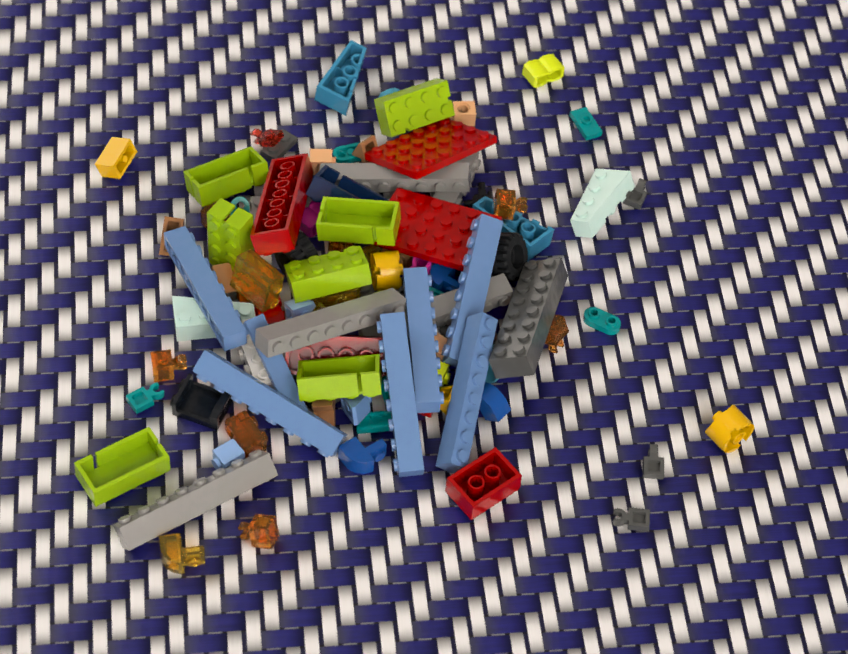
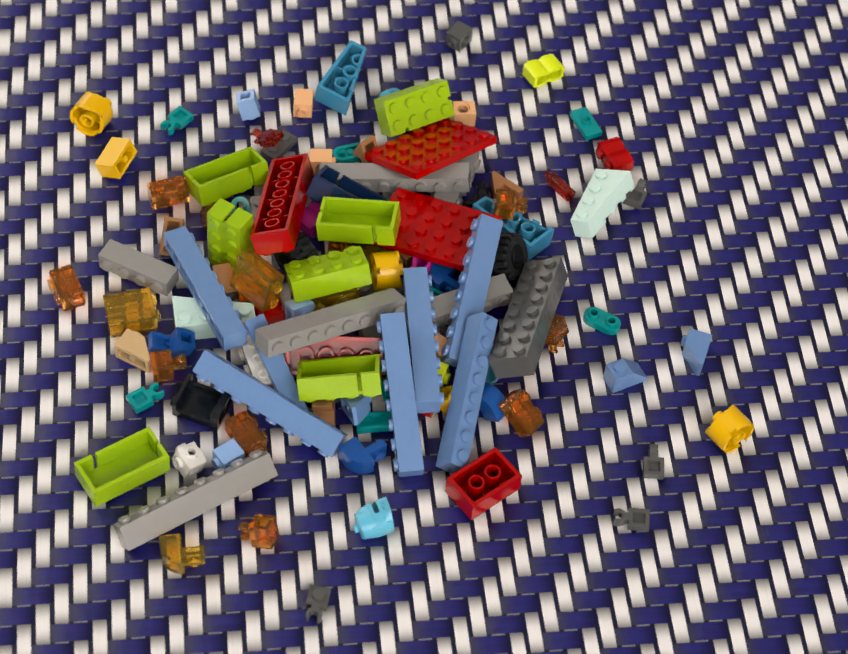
(66, 288): none -> clear orange brick
(91, 113): none -> yellow brick
(131, 310): none -> clear yellow brick
(133, 349): none -> tan slope
(138, 267): none -> light grey brick
(168, 192): none -> clear orange brick
(178, 118): none -> teal plate
(179, 341): none -> blue brick
(188, 459): none -> white brick
(248, 104): none -> light blue brick
(303, 103): none -> light nougat brick
(317, 600): none -> dark grey plate
(374, 519): none -> medium azure helmet
(459, 36): none -> dark grey brick
(501, 182): none -> medium nougat slope
(521, 412): none -> clear orange brick
(559, 185): none -> clear red cylinder
(614, 155): none -> red brick
(623, 374): none -> medium blue slope
(695, 349): none -> medium blue slope

